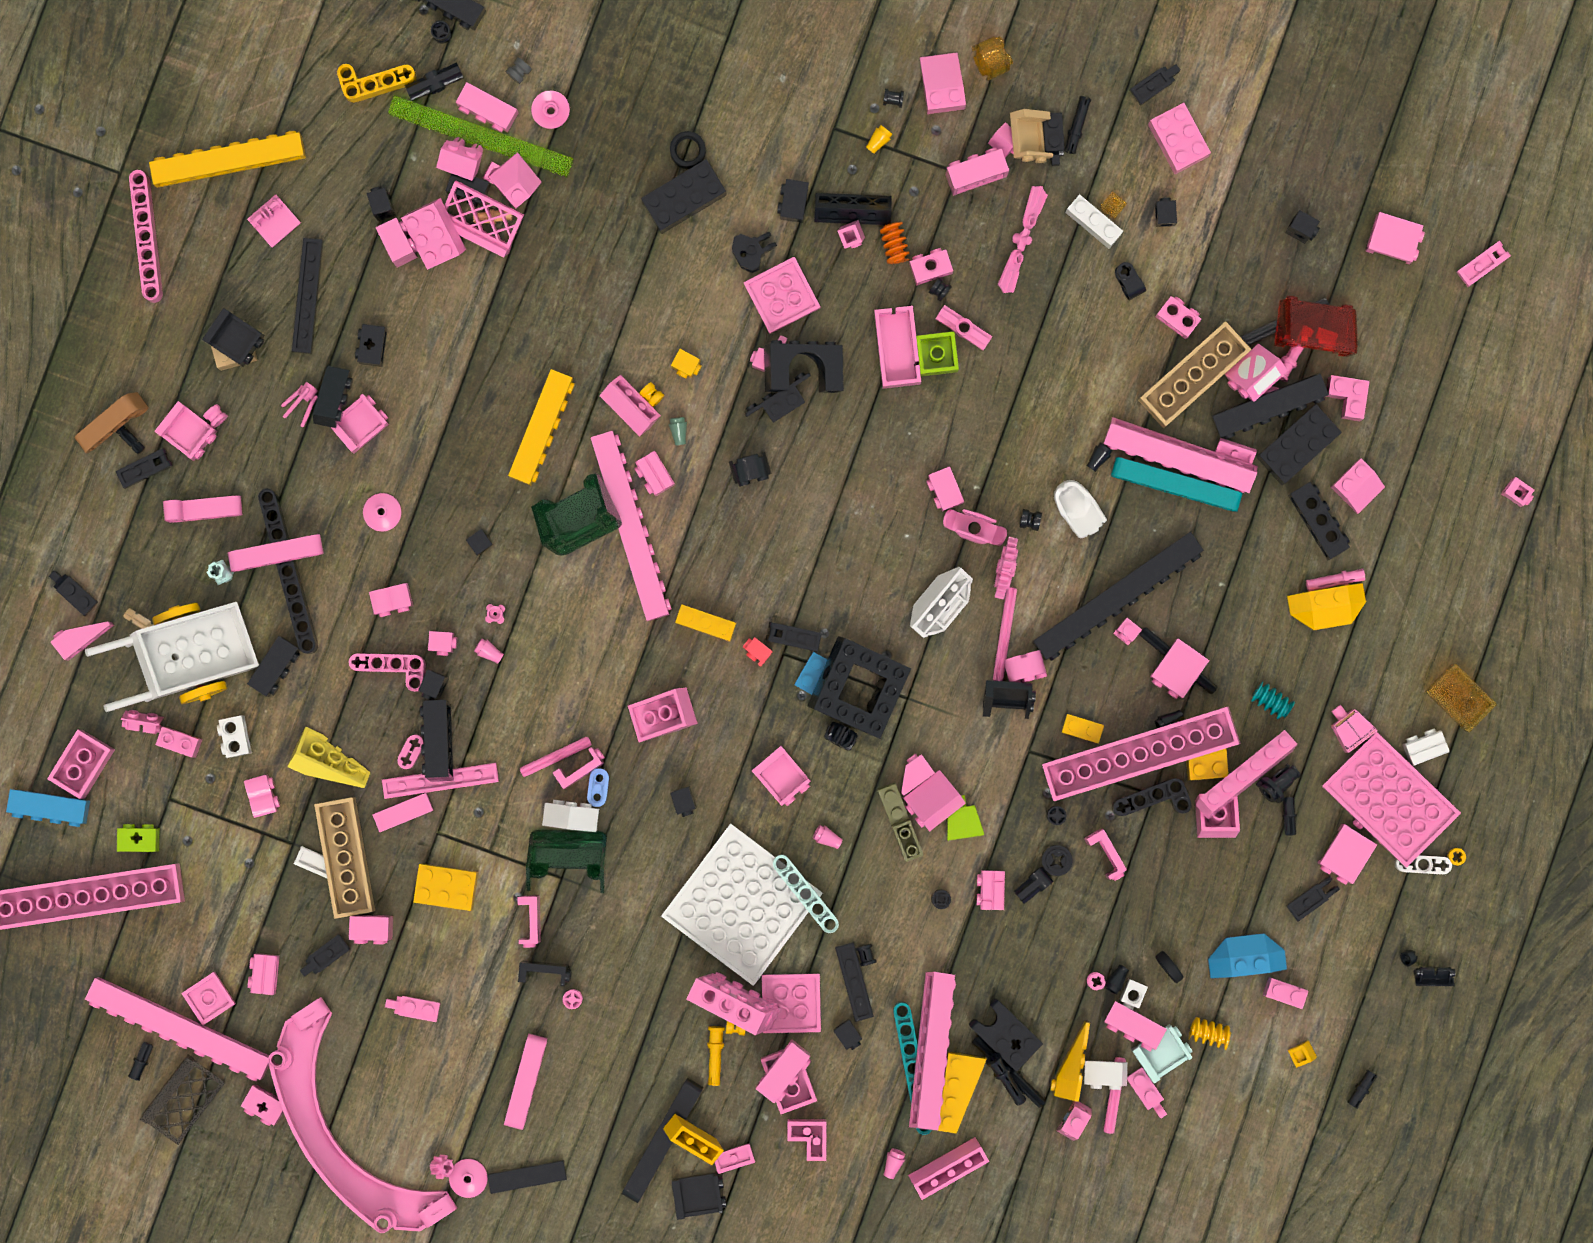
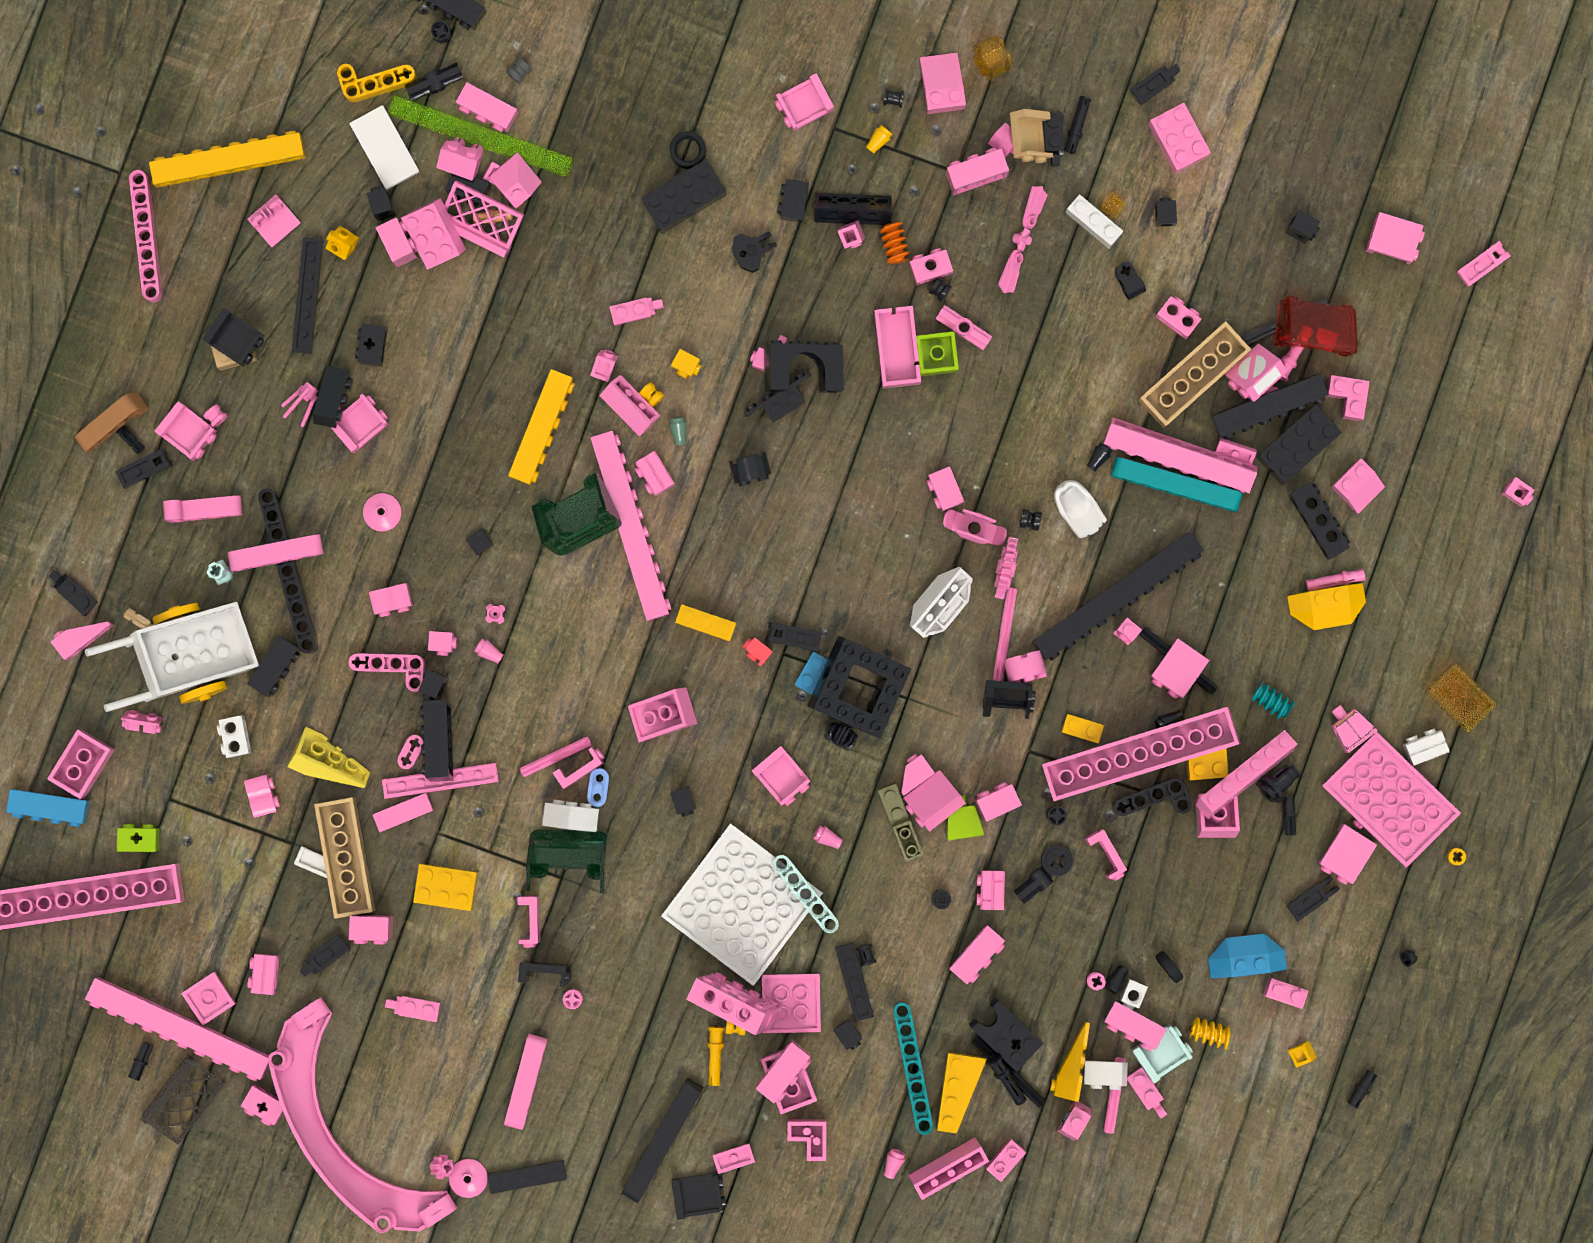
(179, 742): bright pink brick -> none
(341, 242): none -> yellow brick
(384, 147): none -> white tile
(549, 100): bright pink dish -> none
(604, 365): none -> bright pink bracket
(634, 310): none -> bright pink hinge
(693, 1139): yellow brick -> none
(782, 295): bright pink plate -> none
(804, 103): none -> bright pink panel
(932, 1051): bright pink brick -> none
(977, 955): none -> bright pink brick
(997, 802): none -> bright pink brick
(1005, 1159): none -> bright pink brick
(1429, 977): black hinge -> none
(1437, 870): white beam -> none

